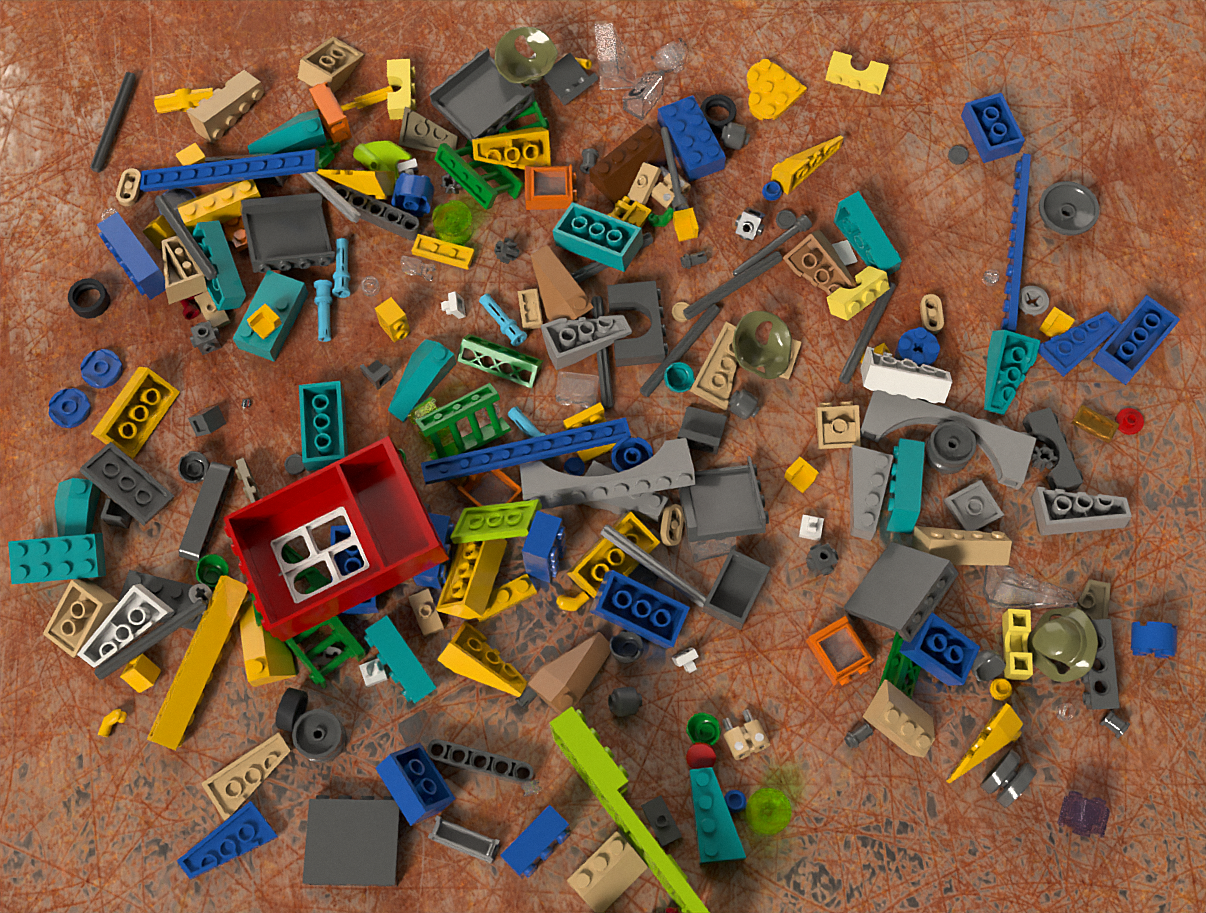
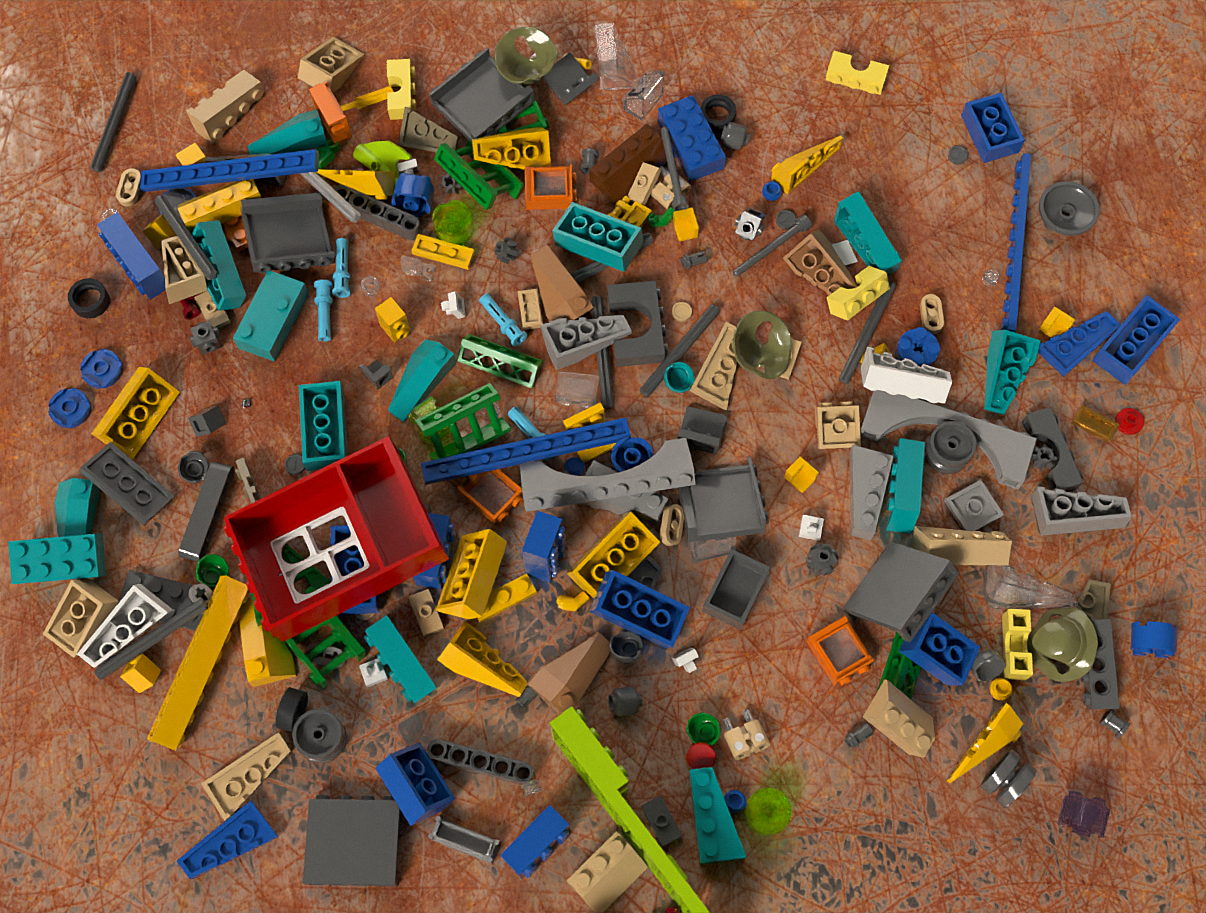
(110, 719): yellow arm -> none
(115, 515): dark grey panel -> none
(181, 100): yellow piece -> none
(264, 321): yellow panel -> none
(495, 521): lime plate -> none
(653, 565): light grey axle -> none
(671, 57): clear cylinder -> none
(732, 285): dark grey axle -> none
(744, 404): dark grey head -> none
(771, 90): yellow plate -> none
(1033, 292): light grey gear -> none
(1061, 710): clear hinge -> none

